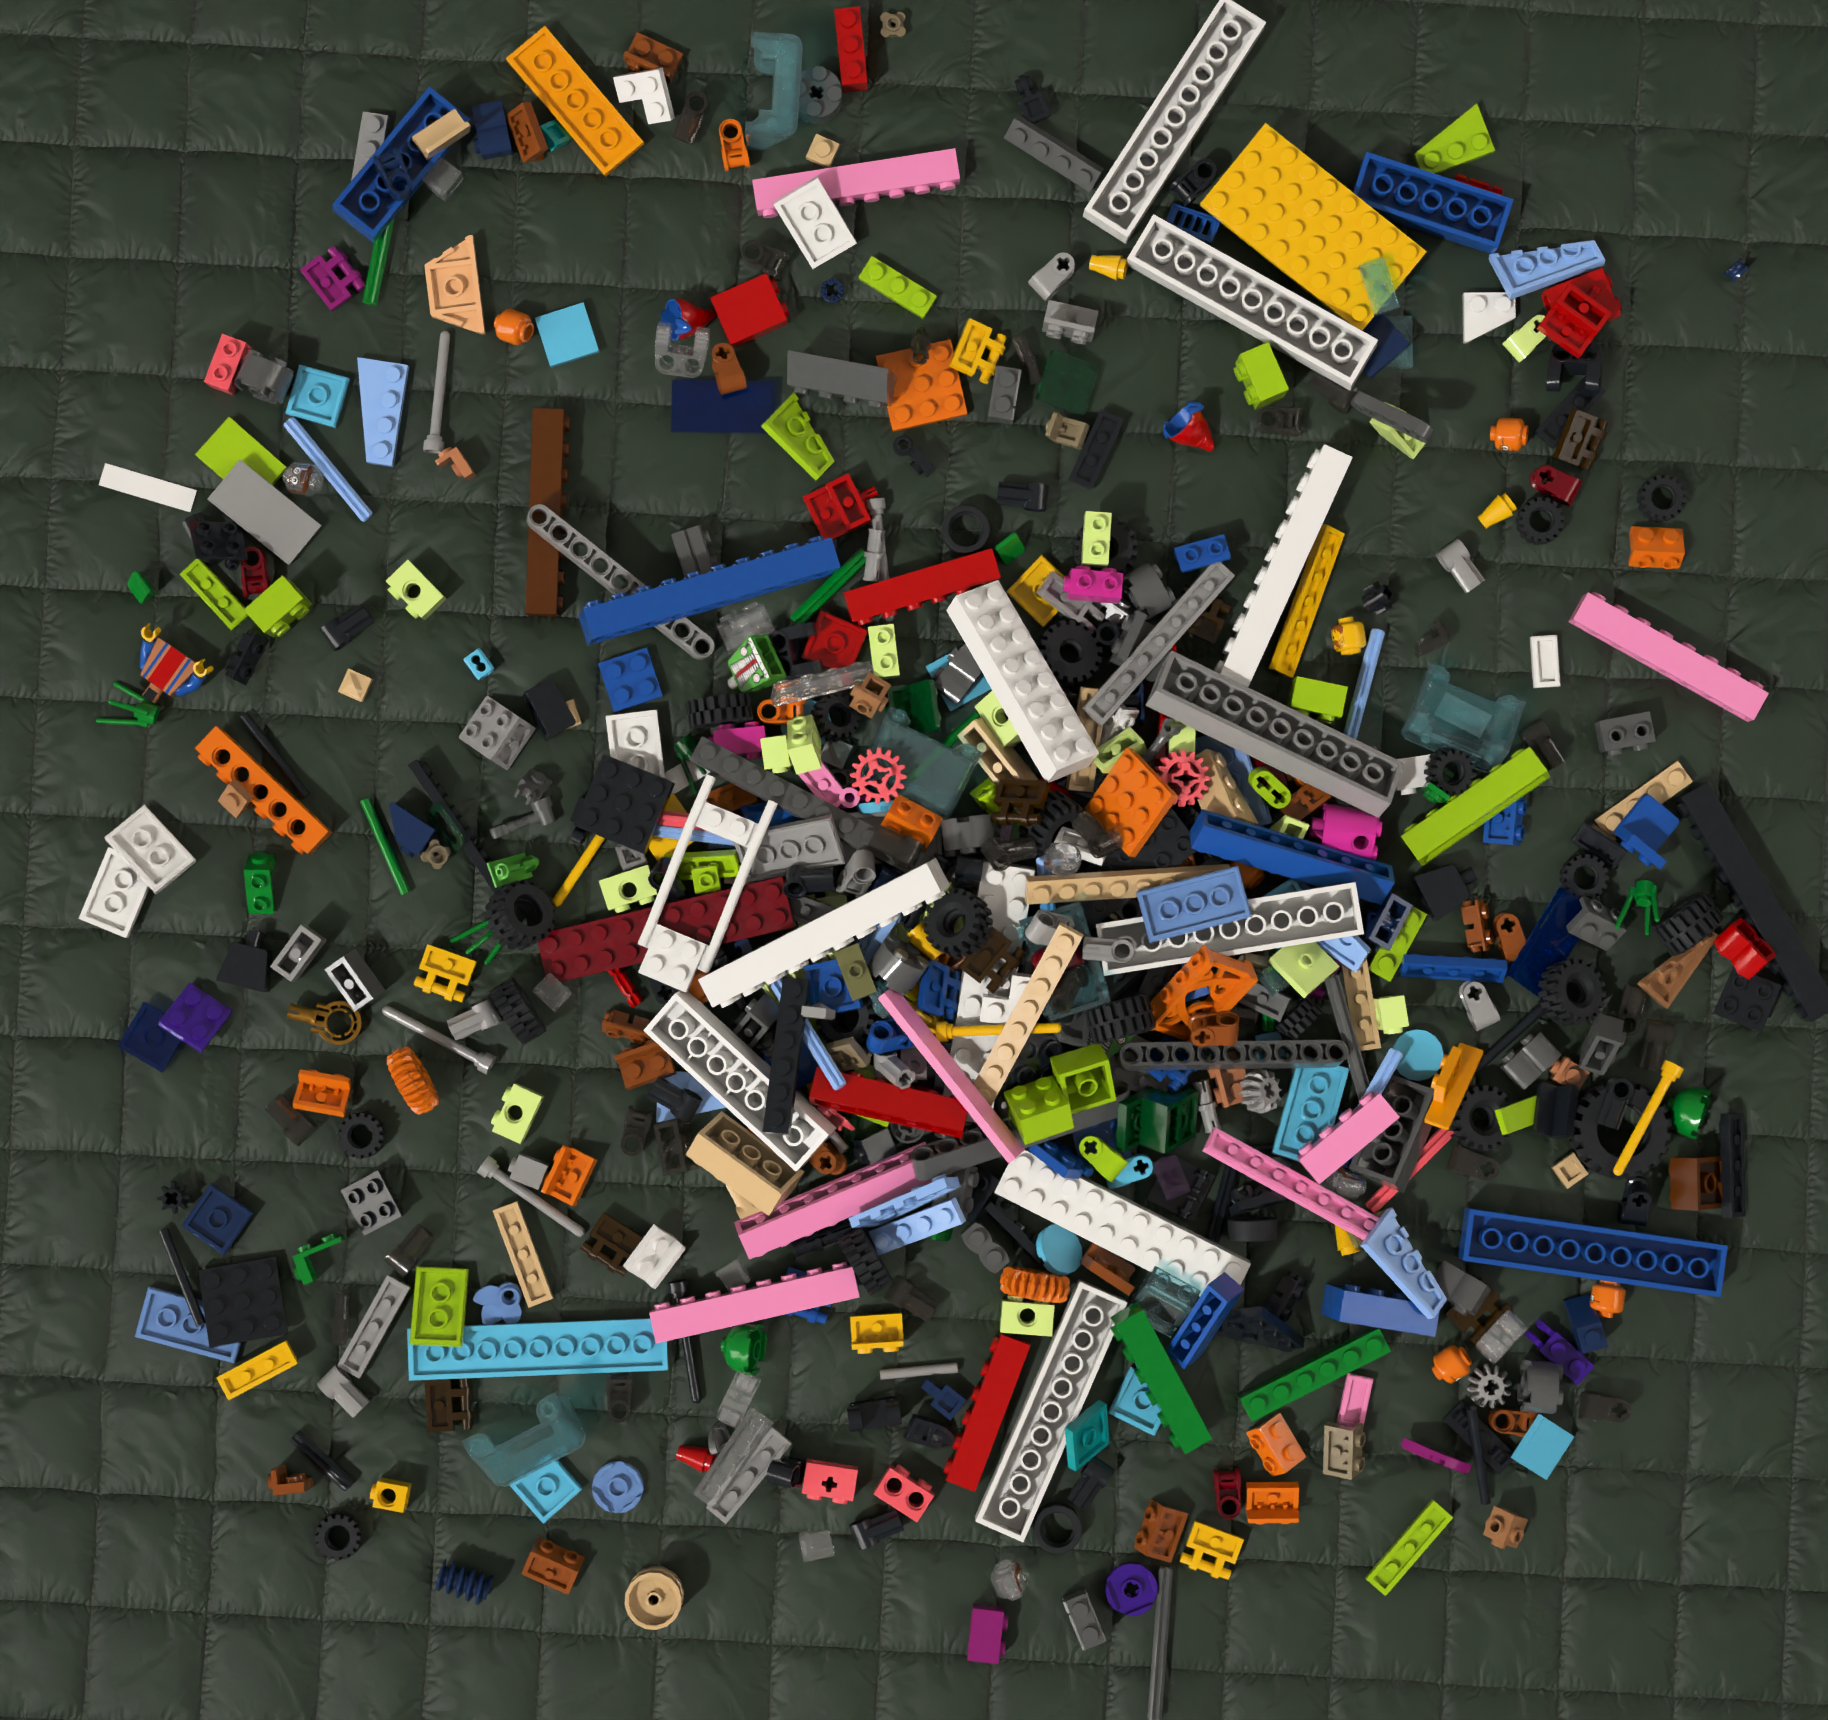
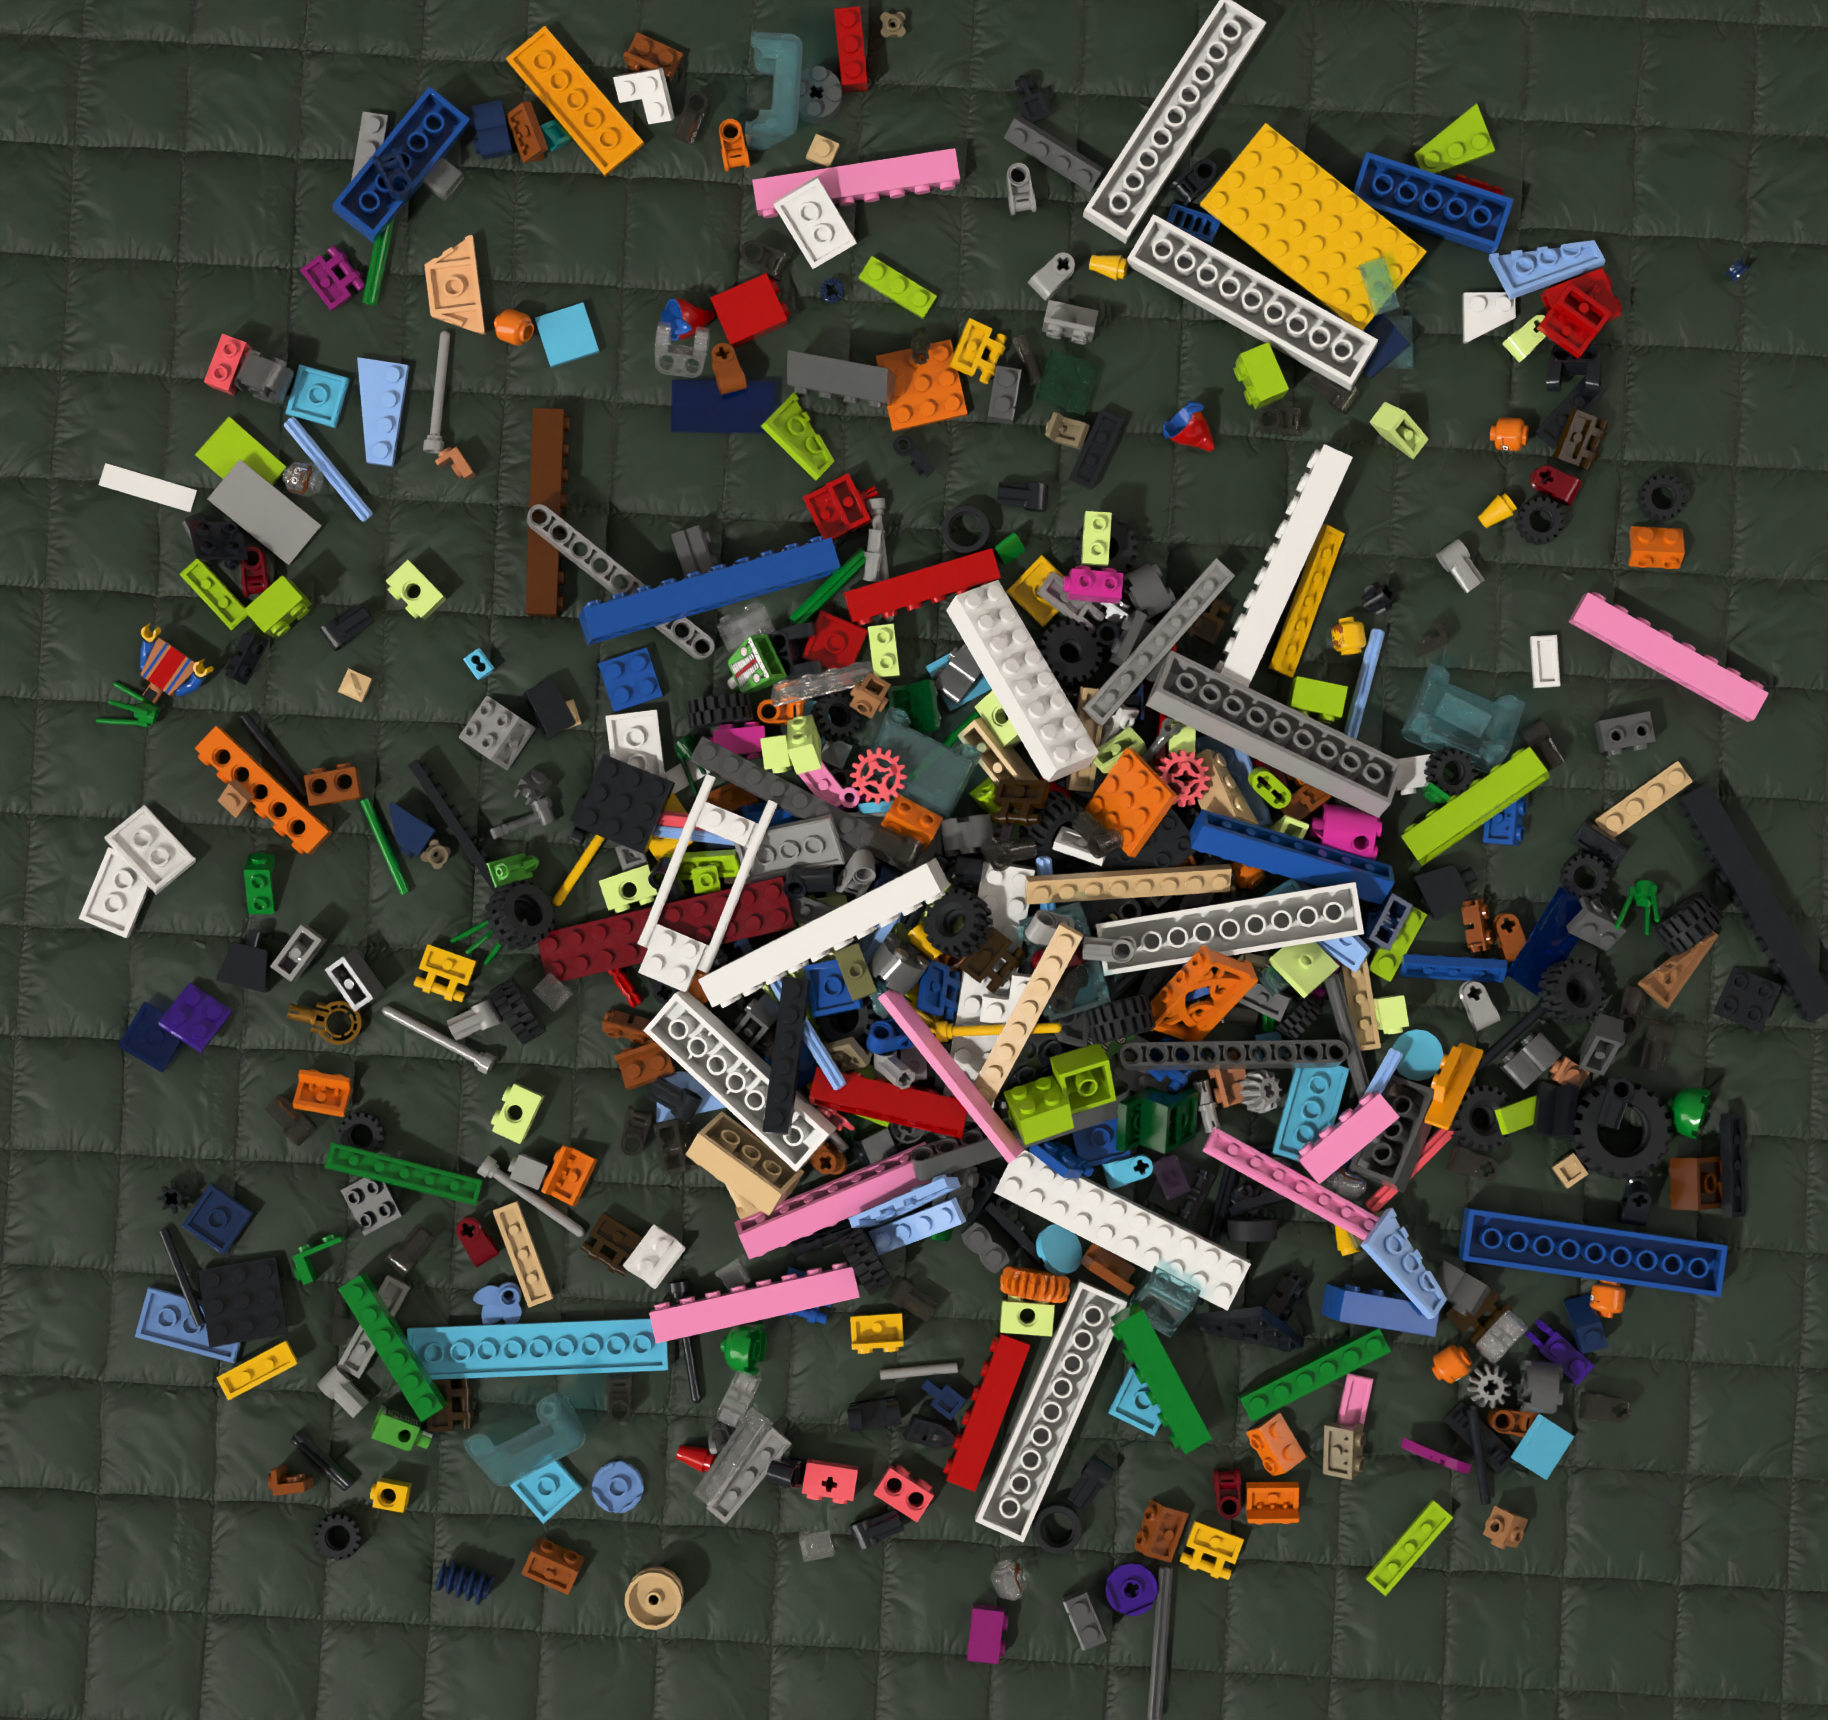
(140, 587): green slope -> none
(334, 792): none -> dark orange brick
(390, 1423): none -> bright green torso
(393, 1347): none -> green brick
(403, 1173): none -> green tile
(412, 1080): orange gear -> none
(439, 1307): lime tile -> none
(441, 134): tan panel -> none
(455, 846): clear green piece -> none
(479, 1245): none -> dark red piece
(818, 1011): light grey tile -> none
(1020, 194): none -> light grey piece
(1062, 858): clear head -> none
(1087, 1435): teal plate -> none
(1106, 1160): lime piece -> none
(1193, 904): medium blue tile -> none
(1202, 553): blue bracket -> none
(1204, 1320): blue brick -> none
(1216, 1029): dark orange piece -> none
(1392, 417): dark grey beam -> none
(1646, 830): blue bracket -> none
(1669, 1074): yellow piece -> none
(1744, 948): red brick -> none

